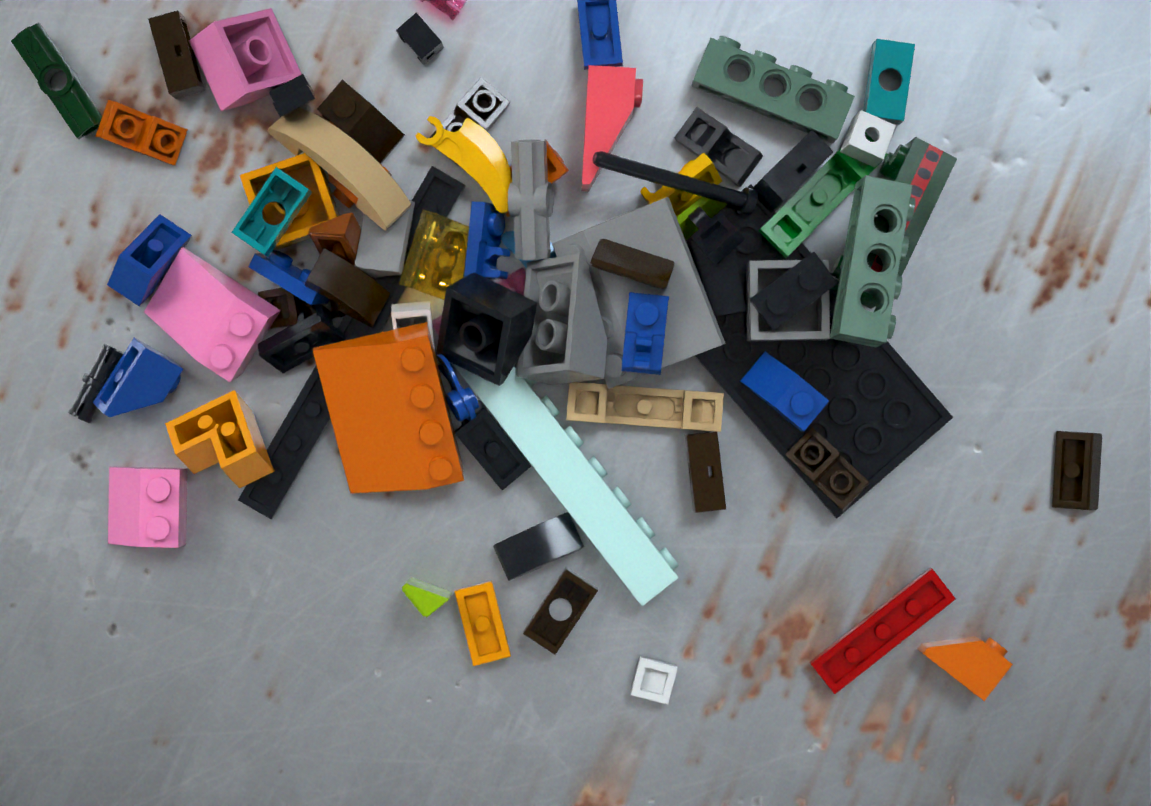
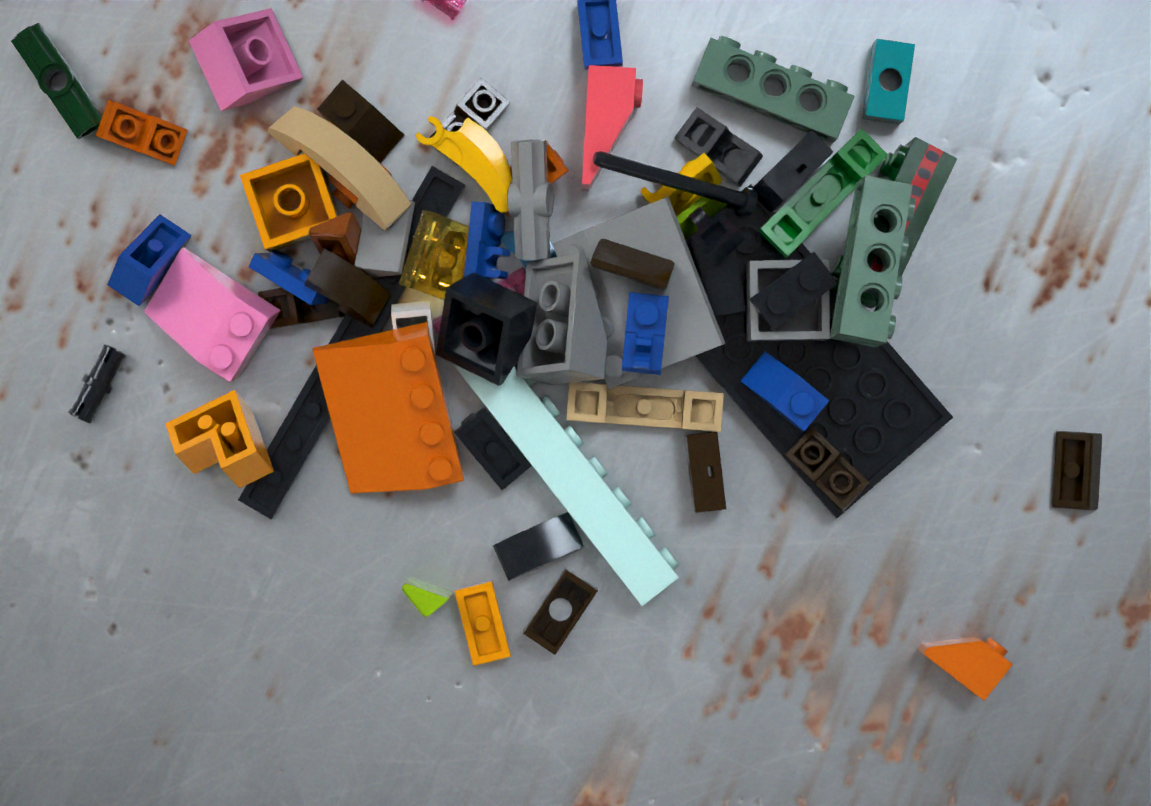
(138, 380): blue slope -> none
(147, 507): bright pink slope -> none
(171, 39): dark brown piece -> none
(253, 227): teal piece -> none
(292, 95): black slope -> none
(296, 343): black plate -> none
(420, 38): black piece -> none
(460, 401): blue plate -> none
(654, 680): white plate -> none
(859, 147): white piece -> none
(882, 630): red plate -> none

